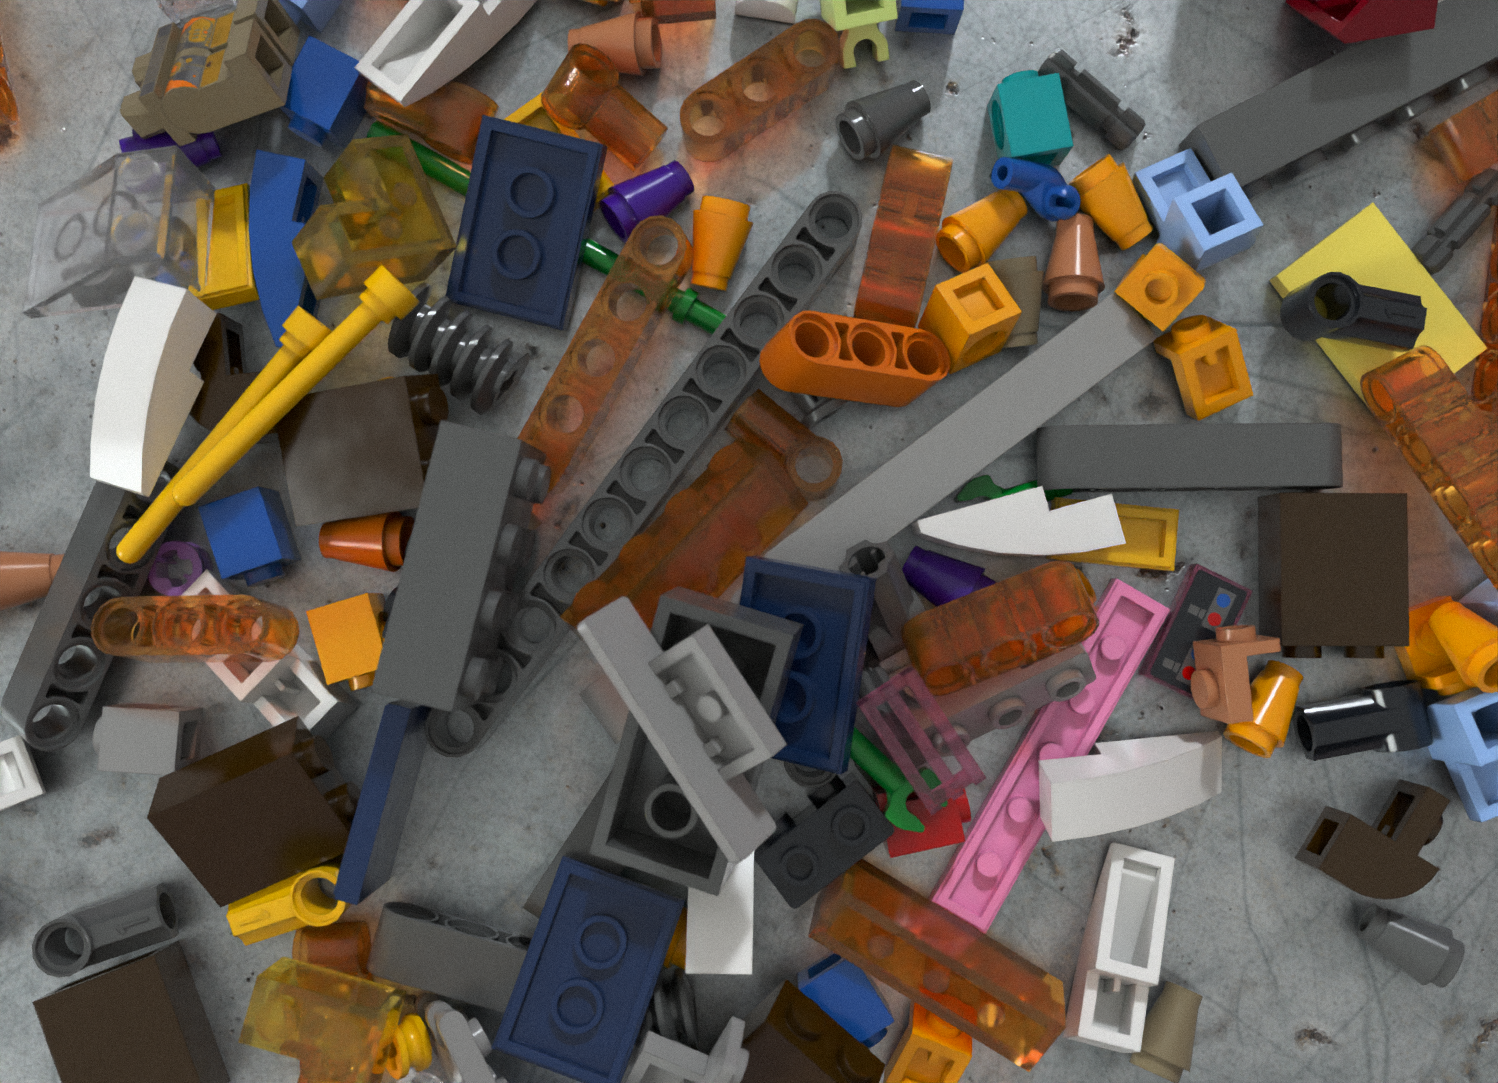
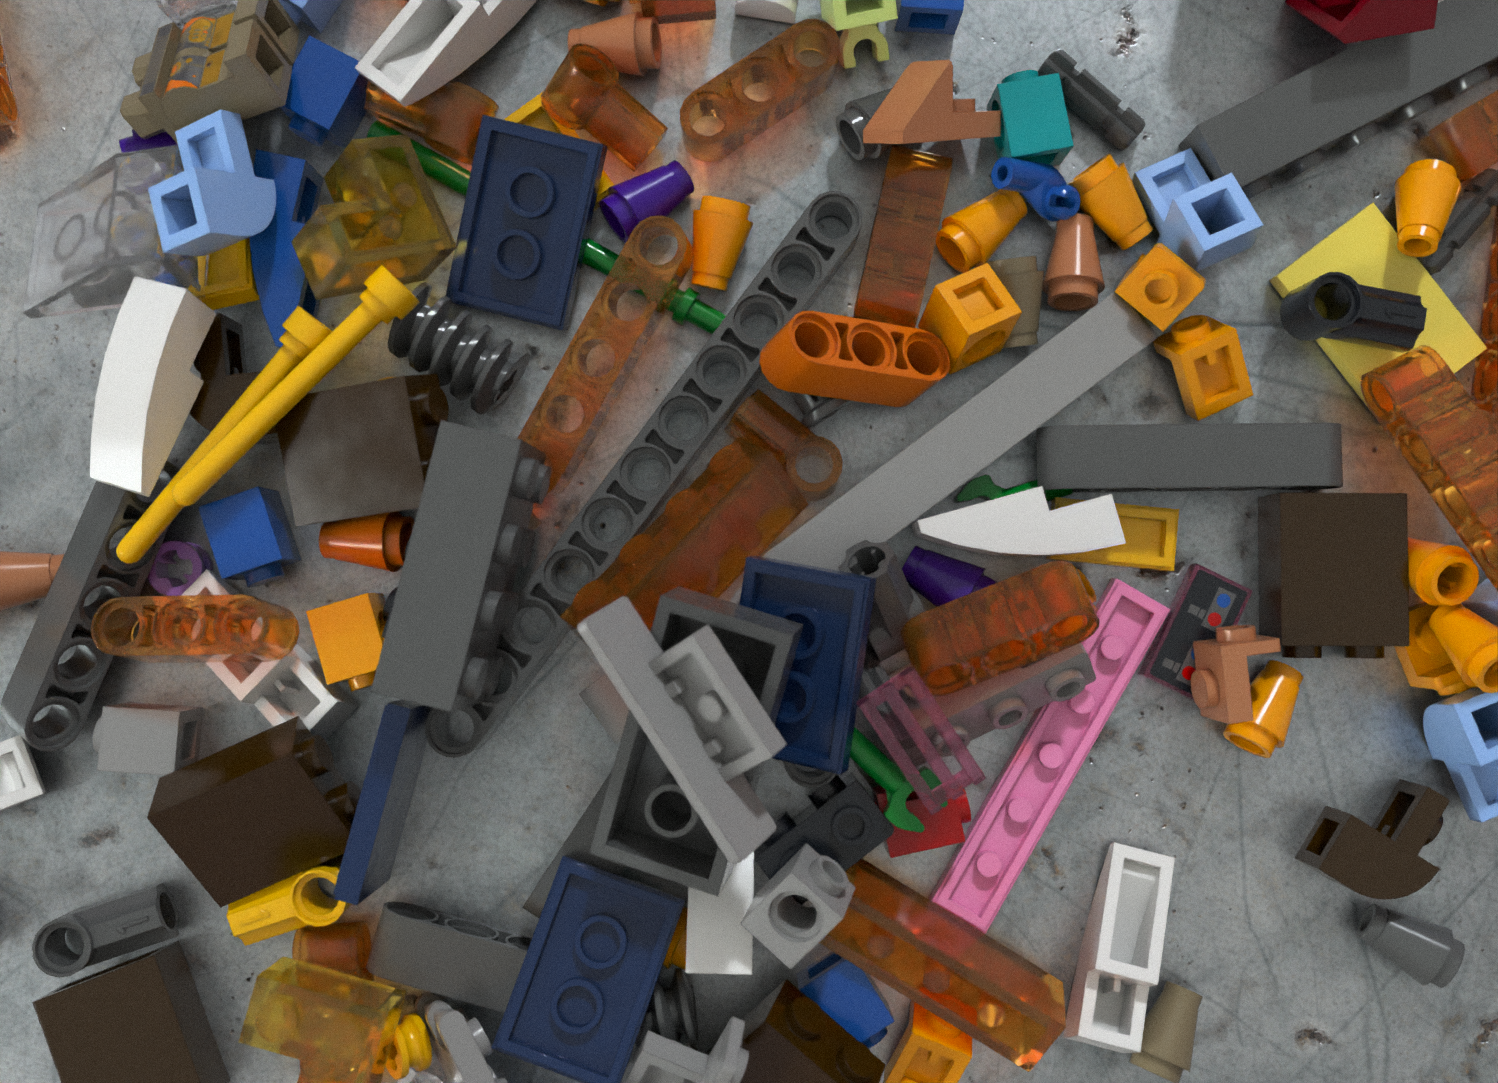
(217, 193): none -> light blue brick
(787, 926): none -> light grey brick
(924, 110): none -> nougat slope
(1128, 783): white slope -> none
(1379, 719): black piece -> none
(1424, 205): none -> light orange cone
(1441, 572): none -> light orange cone

